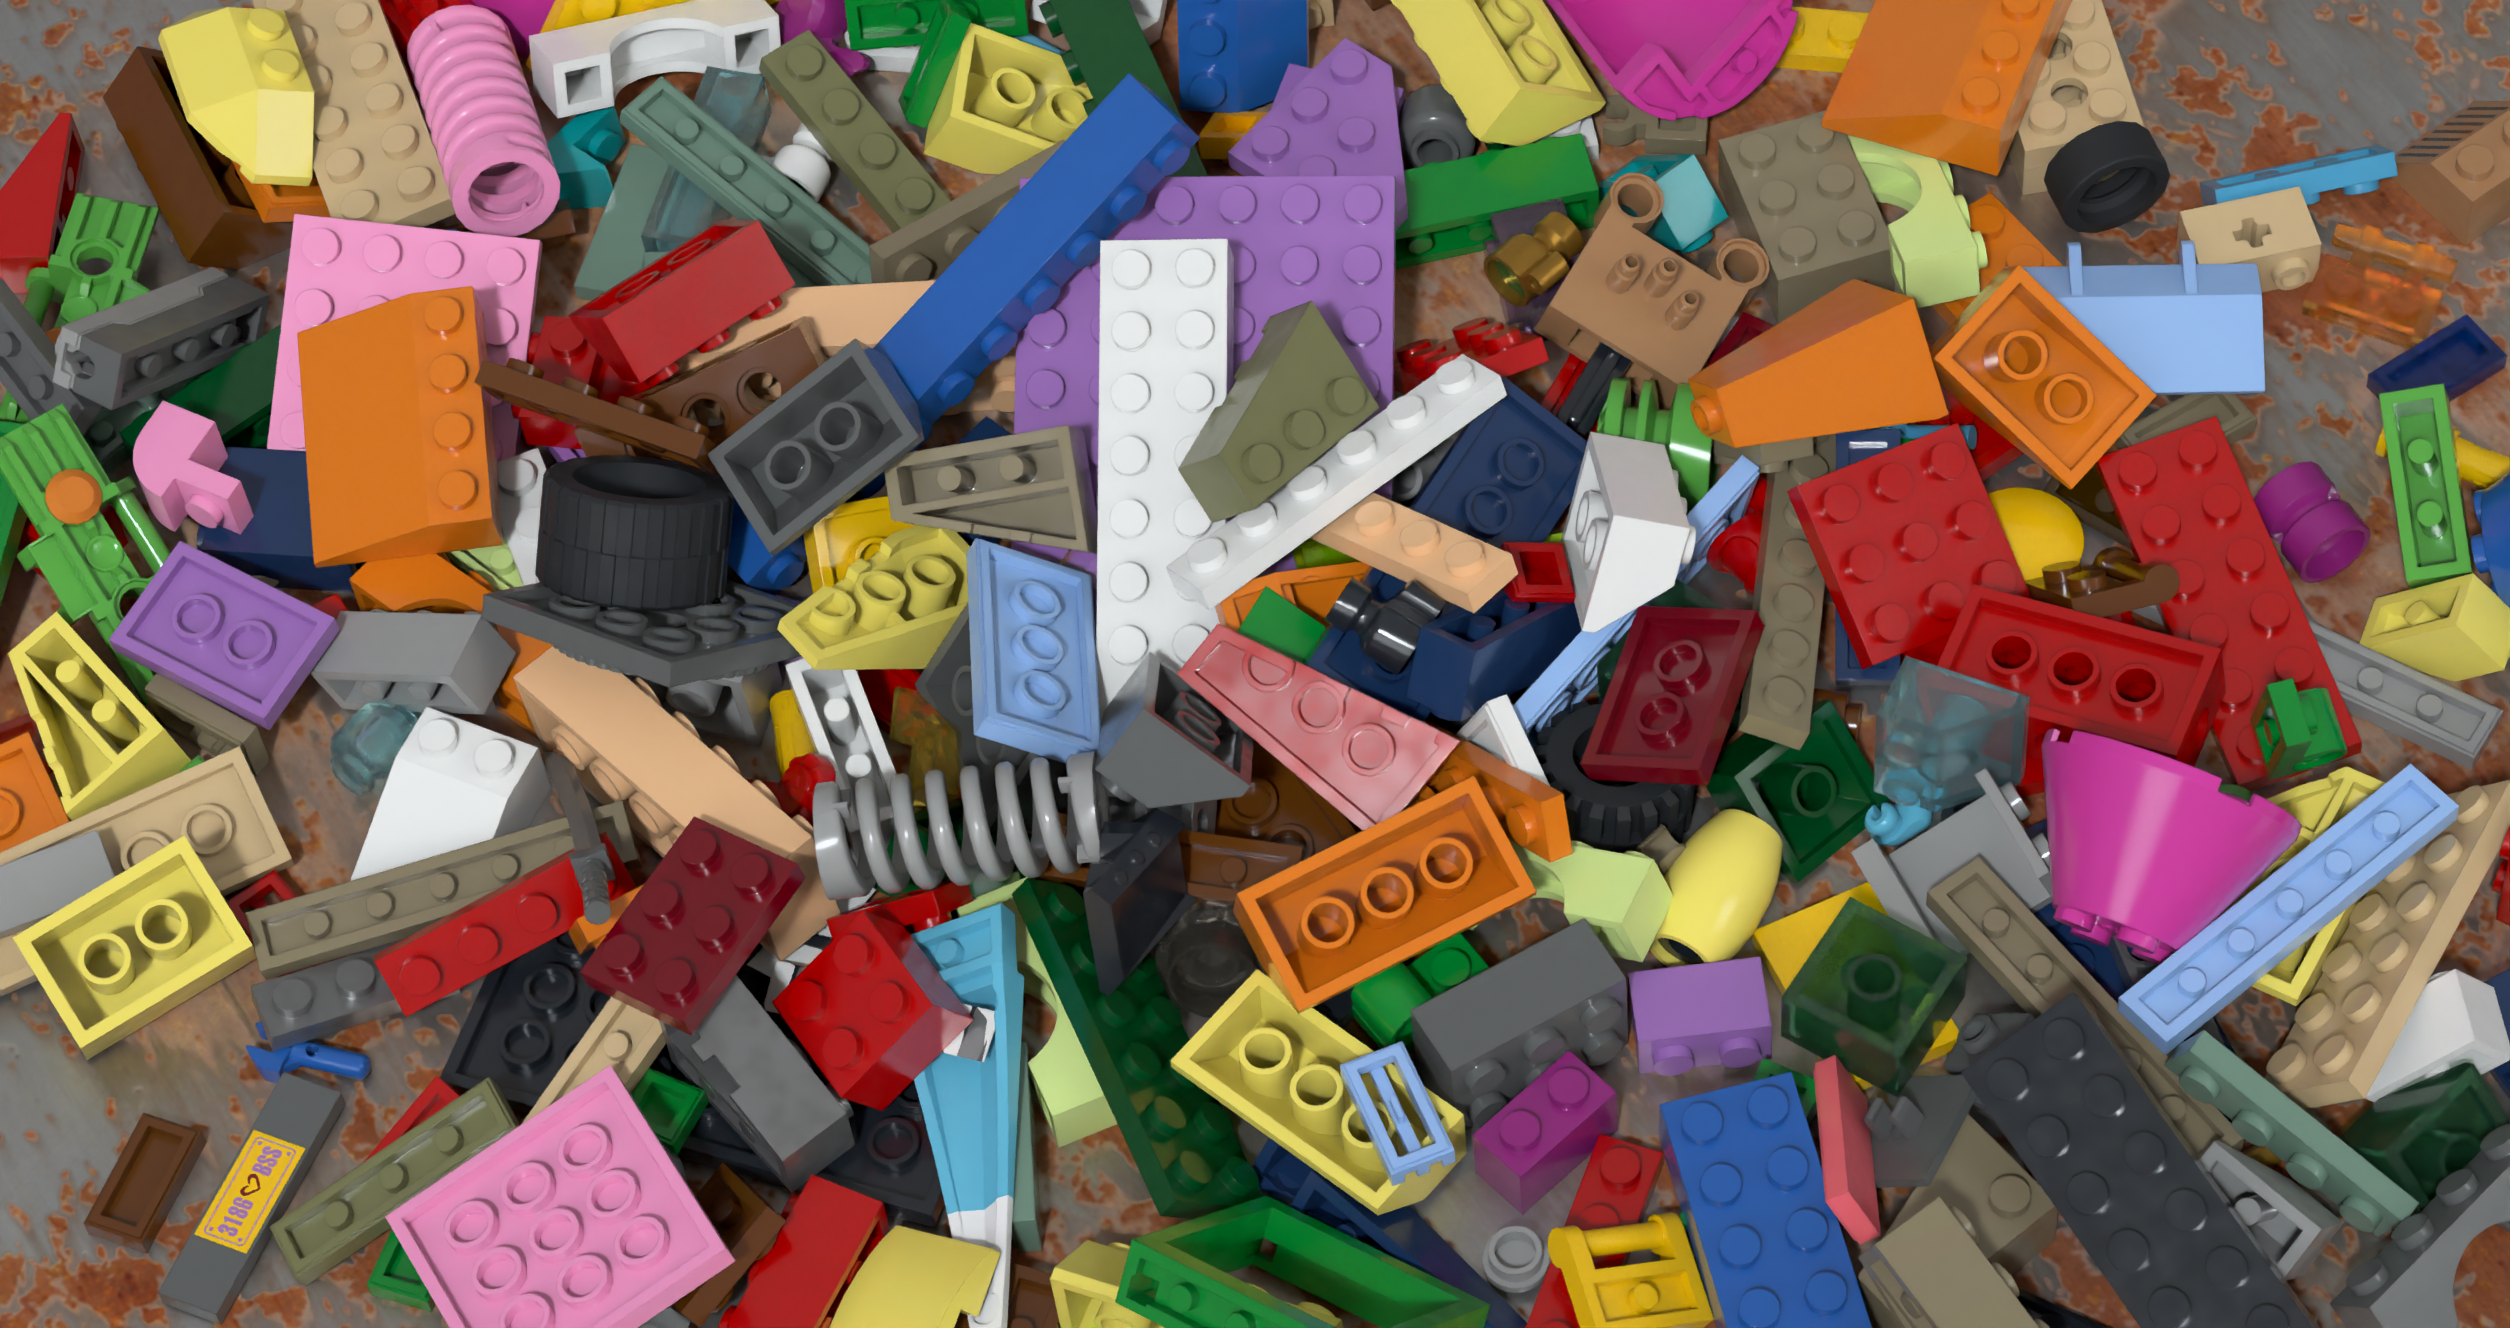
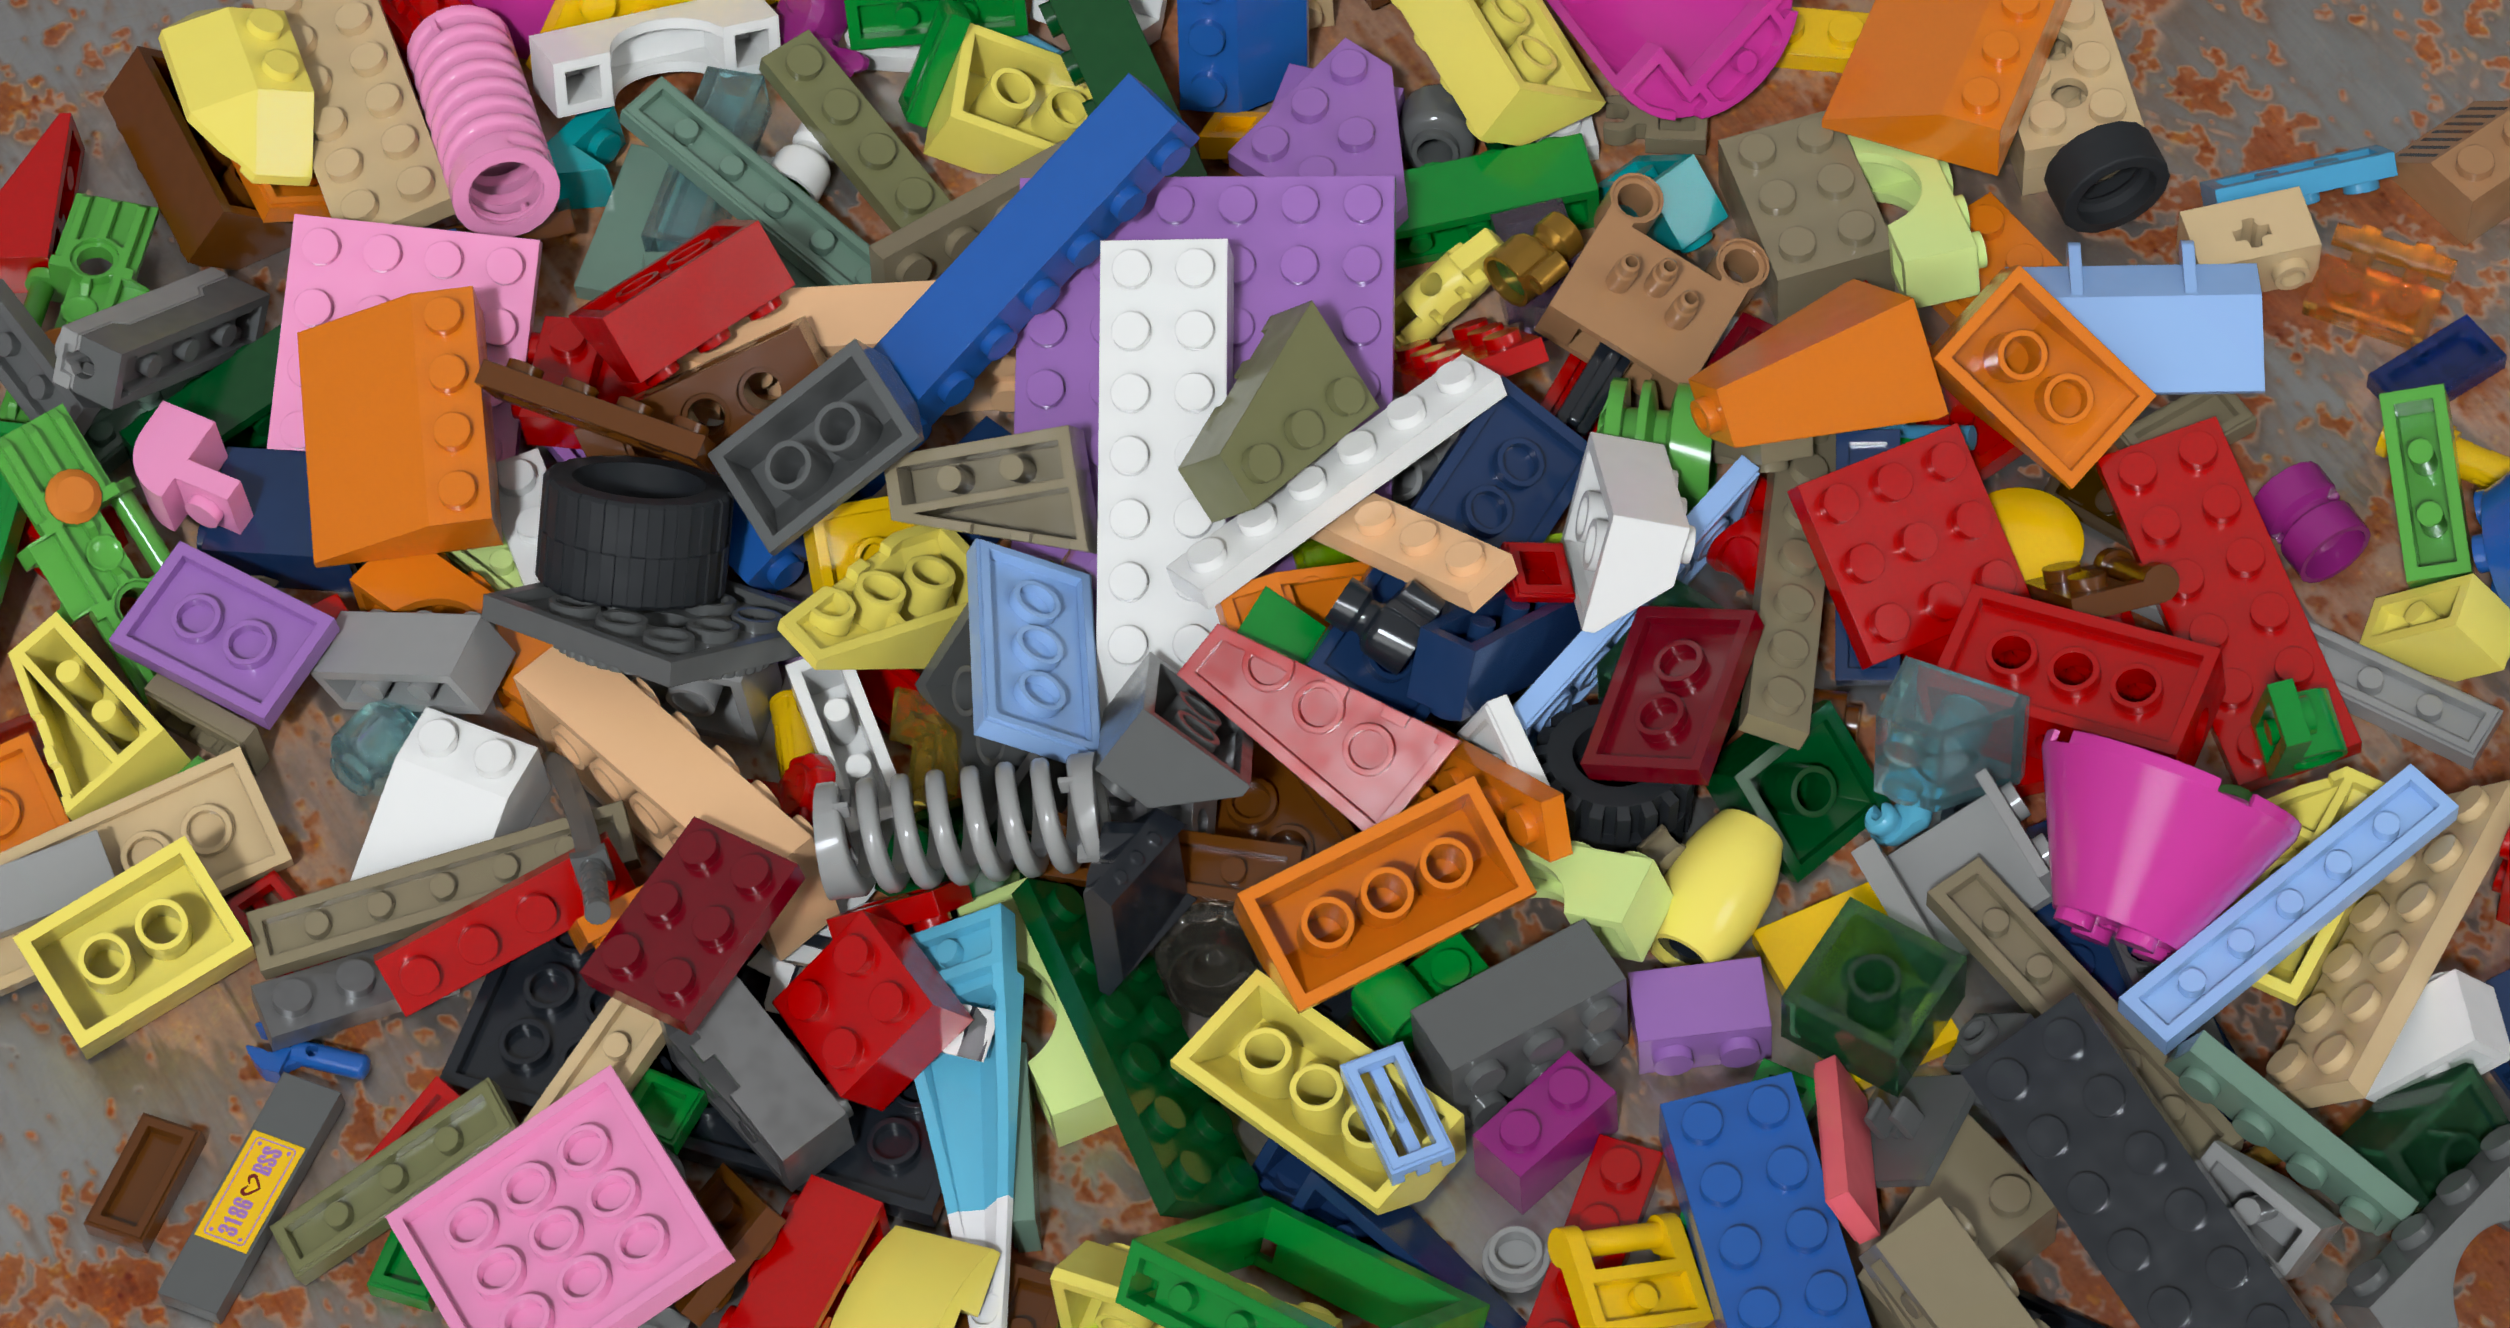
(1444, 289): none -> light yellow hinge

